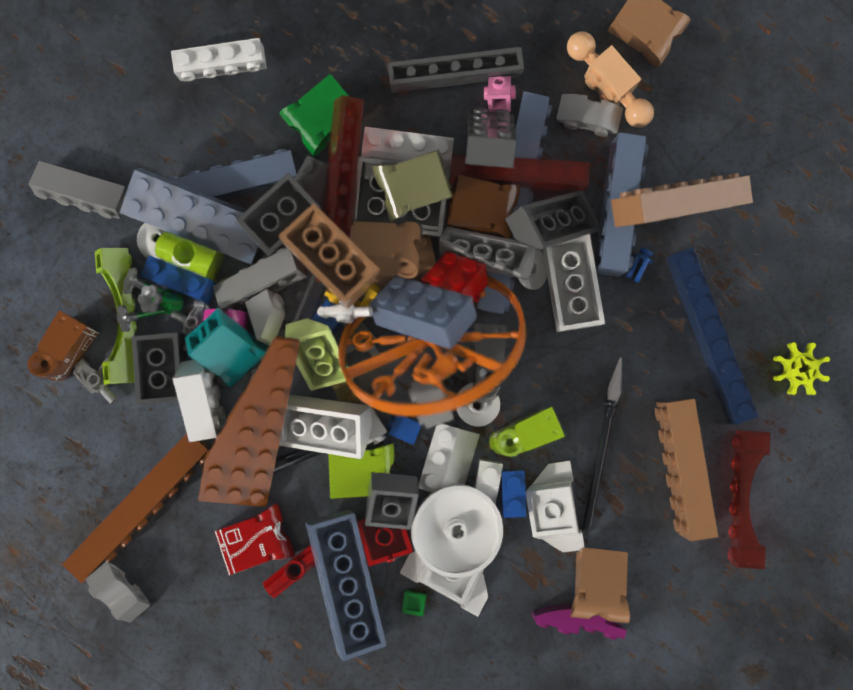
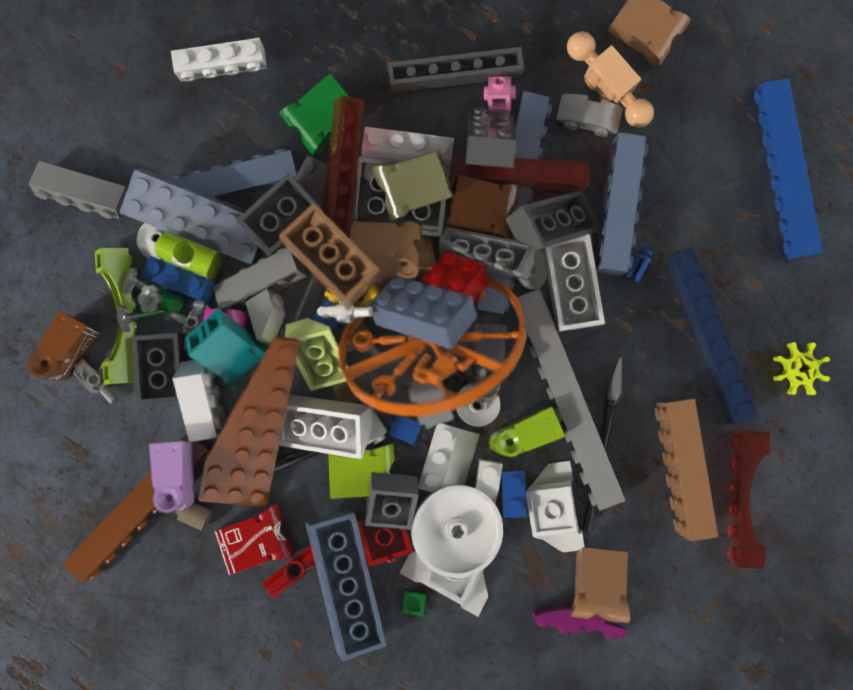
(113, 589): light grey brick -> none
(172, 475): none -> lavender piece
(195, 516): none -> dark tan brick
(570, 402): none -> light grey brick
(681, 199): medium nougat brick -> none
(788, 169): none -> blue brick

